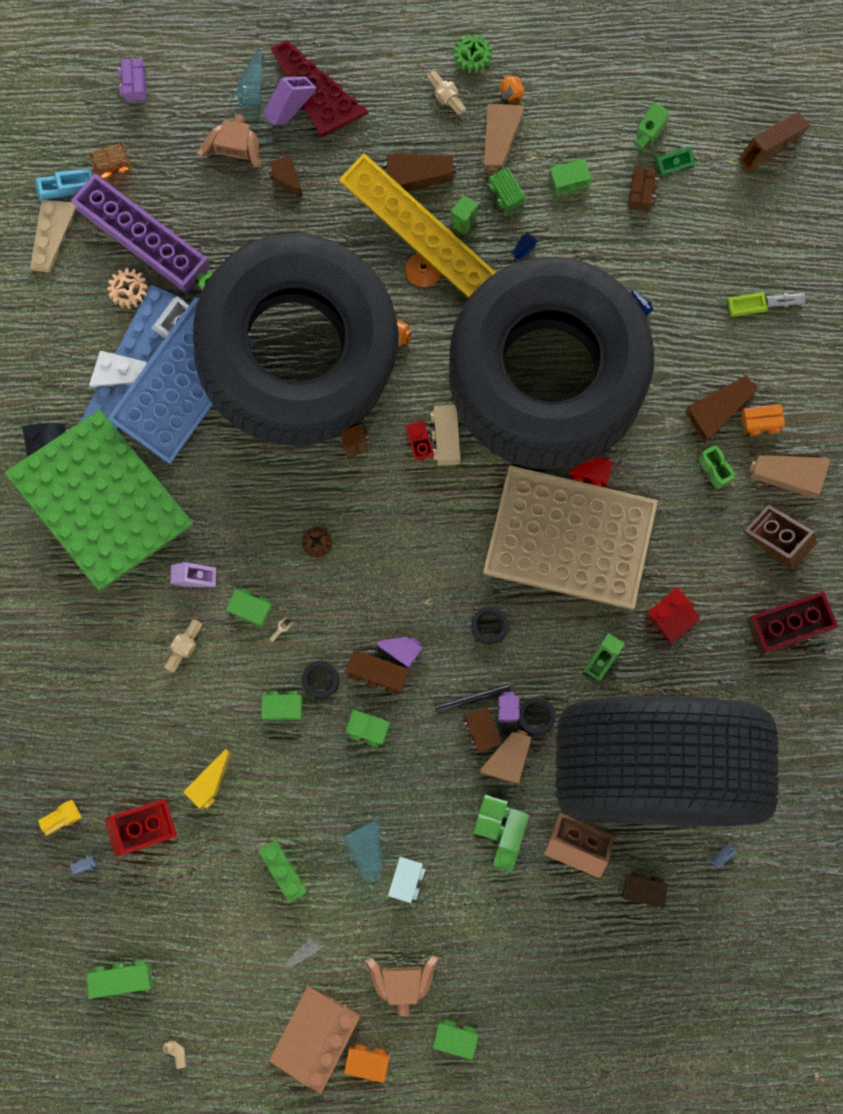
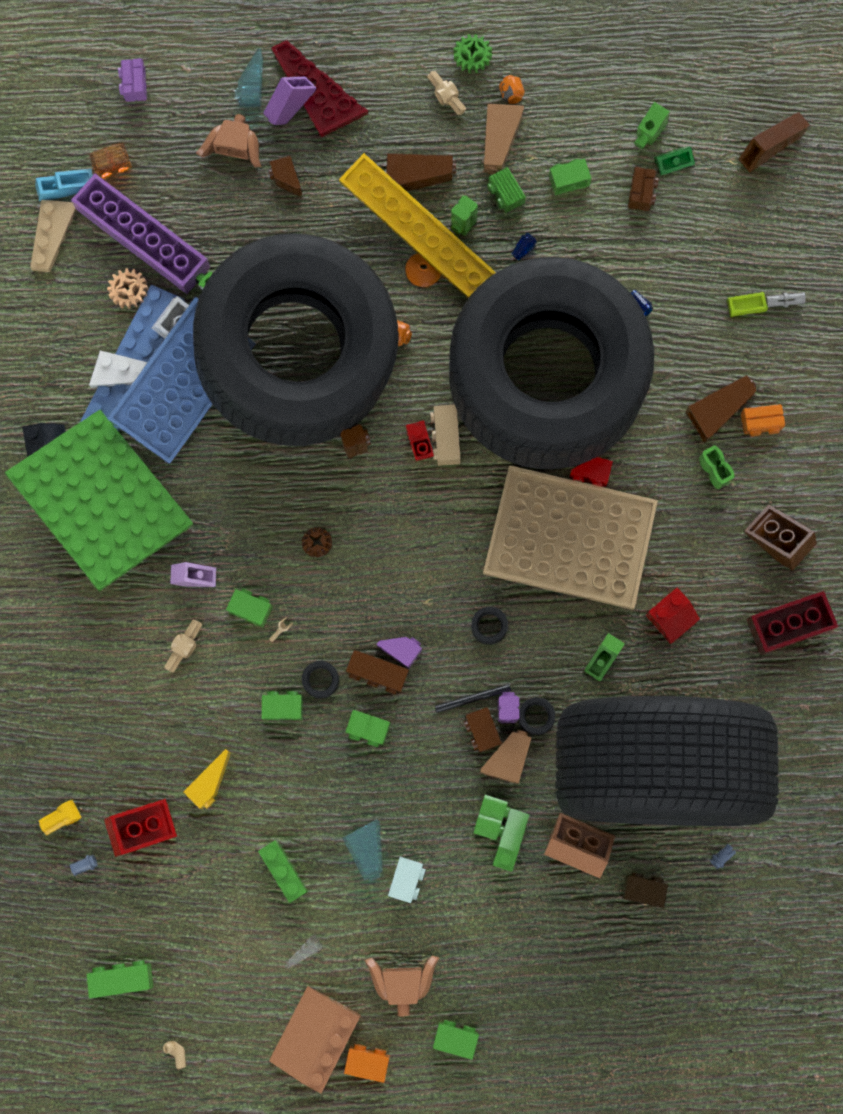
(794, 474): medium nougat slope -> none

